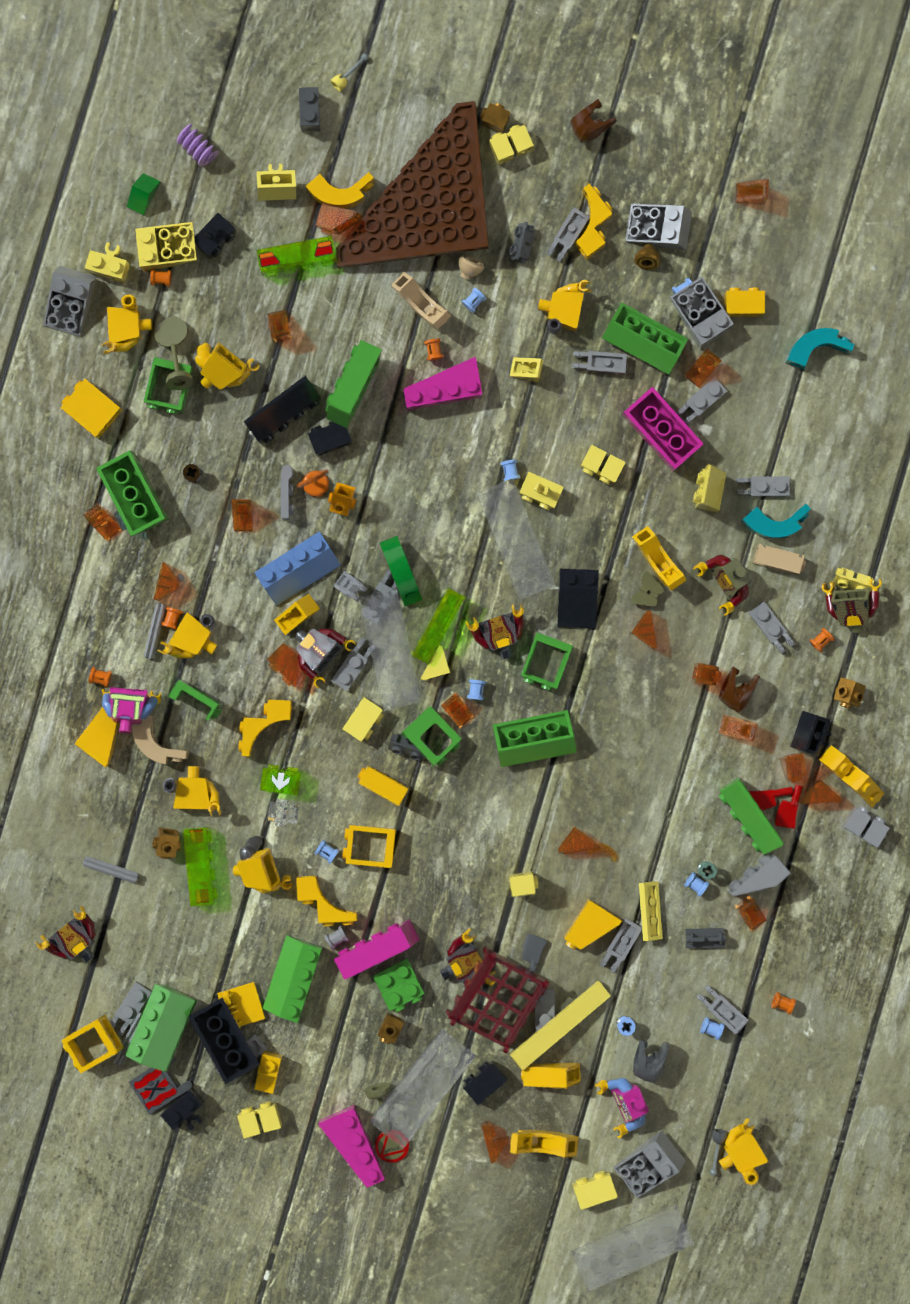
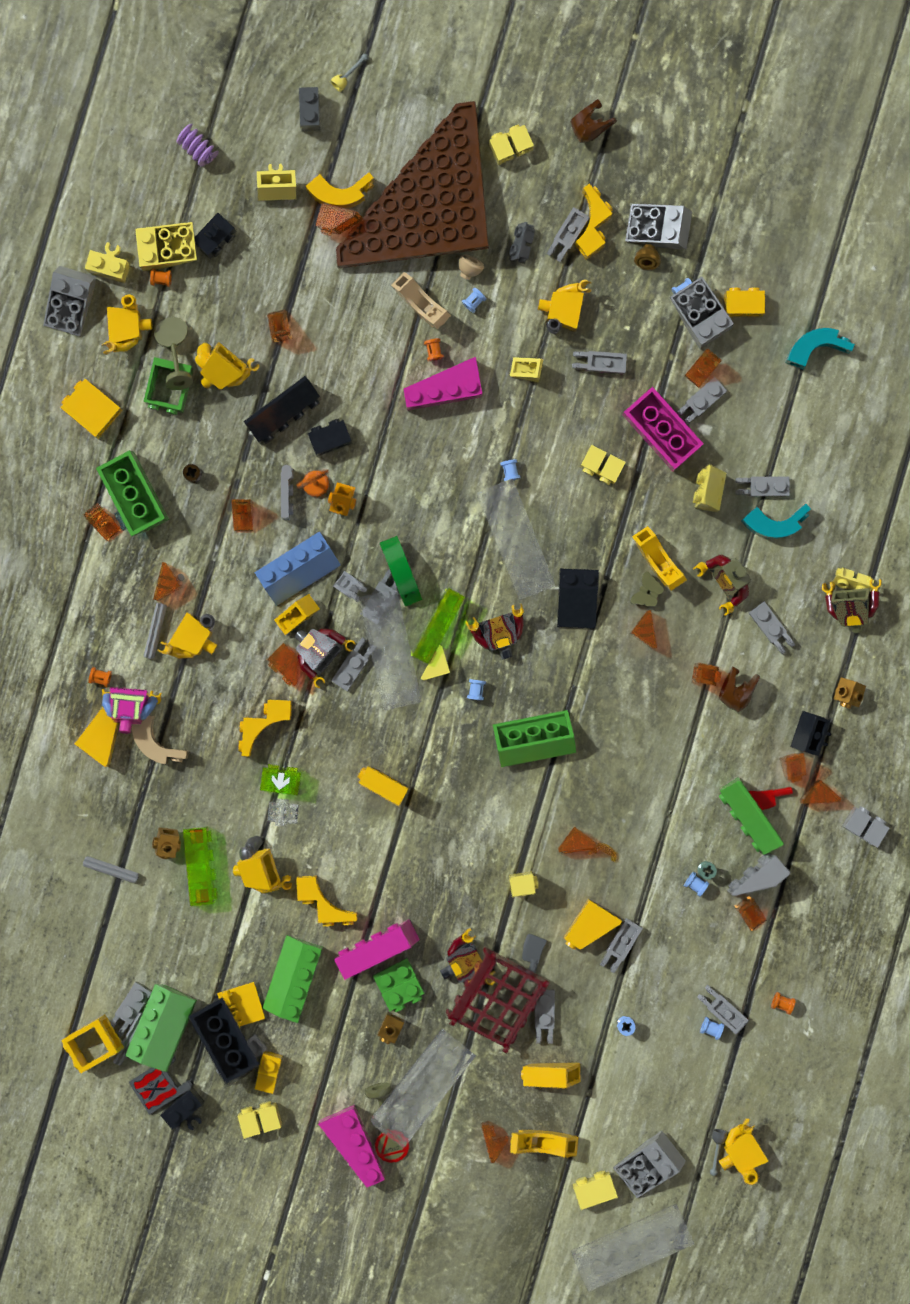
(72, 938): torso -> none
(142, 193): green slope -> none
(172, 617): orange bush -> none
(182, 687): bright green window -> none
(193, 792): yellow torso -> none
(296, 256): clear neon green brick -> none
(326, 851): light blue bush -> none
(336, 937): light grey bush -> none
(347, 852): yellow window -> none
(353, 383): bright green brick -> none
(363, 719): light yellow brick -> none
(400, 746): dark grey hinge -> none
(420, 725): bright green window -> none
(457, 710): clear orange slope -> none
(484, 1082): black brick -> none
(495, 117): pearl gold brick -> none
(541, 491): light yellow brick -> none
(555, 644): bright green window -> none
(560, 1025): light yellow tile -> none
(628, 1101): torso -> none
(645, 338): bright green slope -> none
(650, 911): light yellow plate -> none
(650, 1067): dark grey helmet -> none
(705, 938): dark grey hinge -> none
(738, 728): clear orange slope -> none
(752, 192): clear orange slope -> none
(779, 559): tan window -> none
(787, 810): red piece -> none
(821, 640): orange bush -> none
(851, 776): yellow arch -> none

